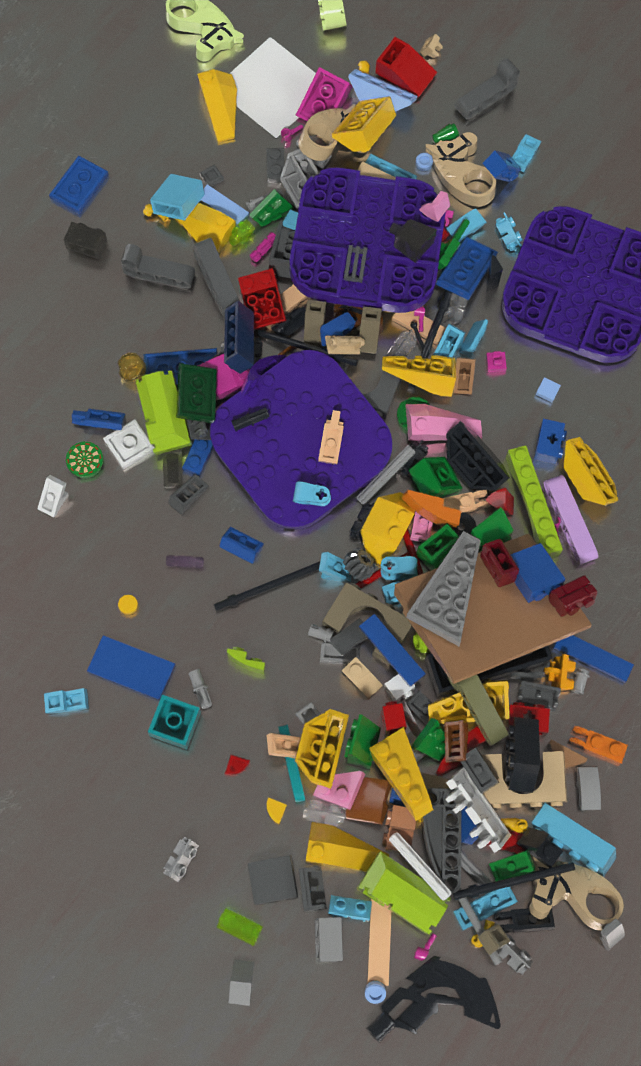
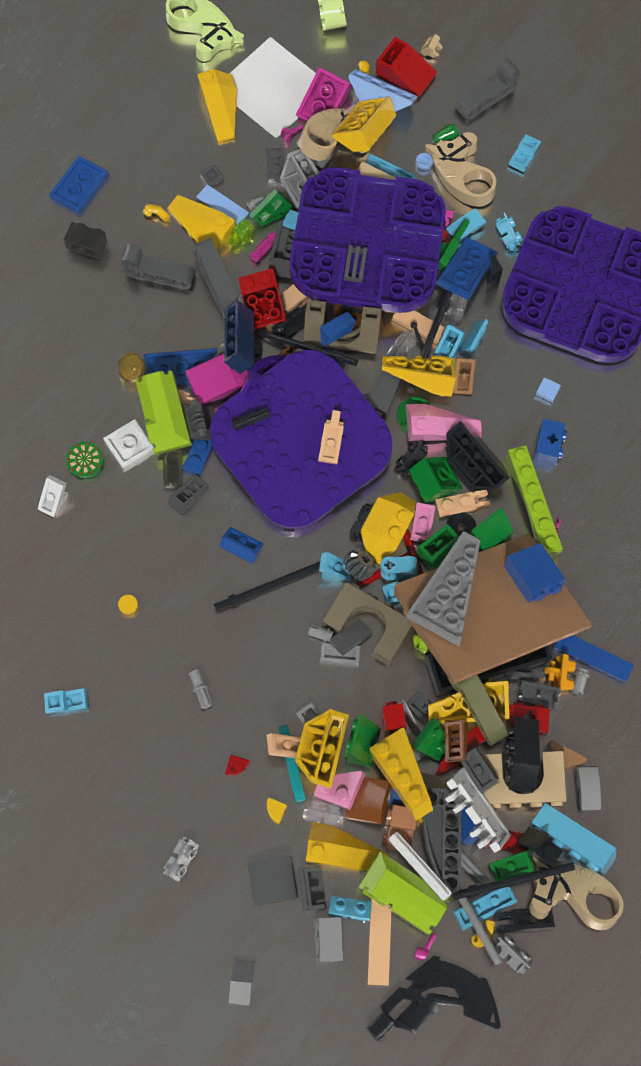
(99, 418): blue hinge -> none
(131, 667): blue tile -> none
(174, 722): teal brick -> none
(177, 197): medium azure brick -> none
(185, 561): clear purple axle -> none
(196, 393): dark green tile -> none
(239, 926): clear neon green hinge -> none
(240, 656): lime slope -> none
(308, 494): medium azure piece -> none
(344, 344): tan hinge -> none
(362, 677): tan slope -> none
(375, 992): light blue tile -> none
(385, 475): light grey axle -> none
(392, 650): blue tile -> none
(398, 689): white brick -> none
(413, 238): clear smoke torso -> none
(420, 312): dark pink hand -> none
(432, 508): orange slope -> none
(437, 208): bright pink tile -> none
(493, 939): dark tan slope -> none
(496, 361): dark pink tile -> none
(499, 563): dark red brick -> none
(502, 166): blue brick -> none
(503, 499): red tile -> none
(515, 824): yellow arm -> none
(571, 519): lavender beam -> none
(573, 596): dark red brick -> none
(588, 473): yellow wedge -> none
(600, 745): orange hinge -> none
(612, 934): light grey slope -> none

